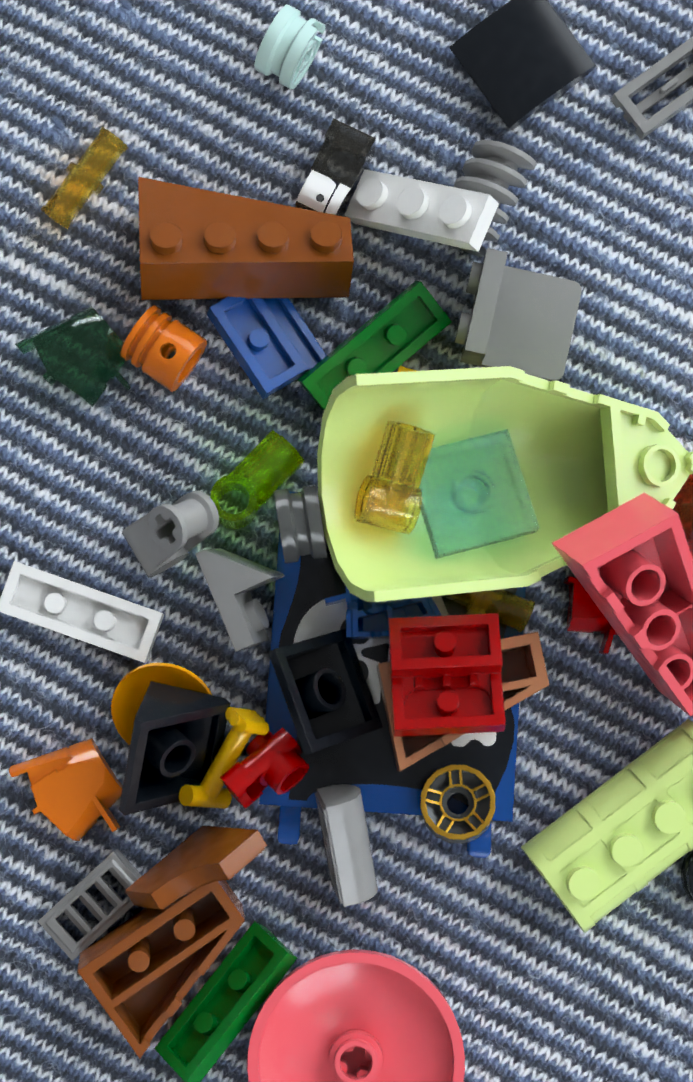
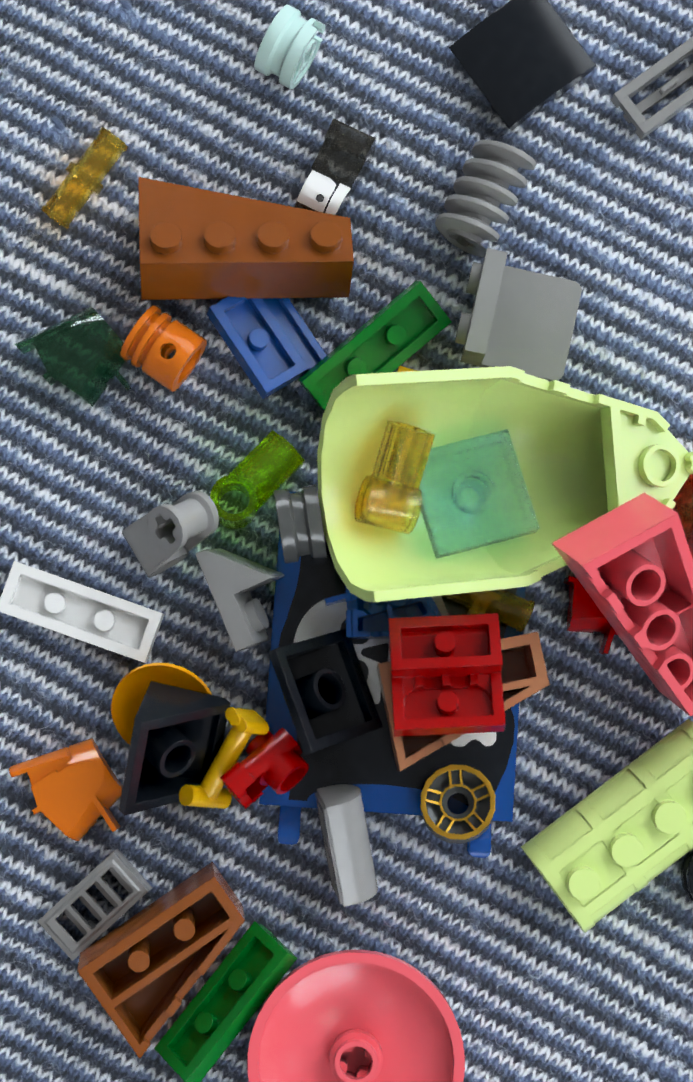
(201, 859): dark orange tile -> none
(422, 209): white plate -> none

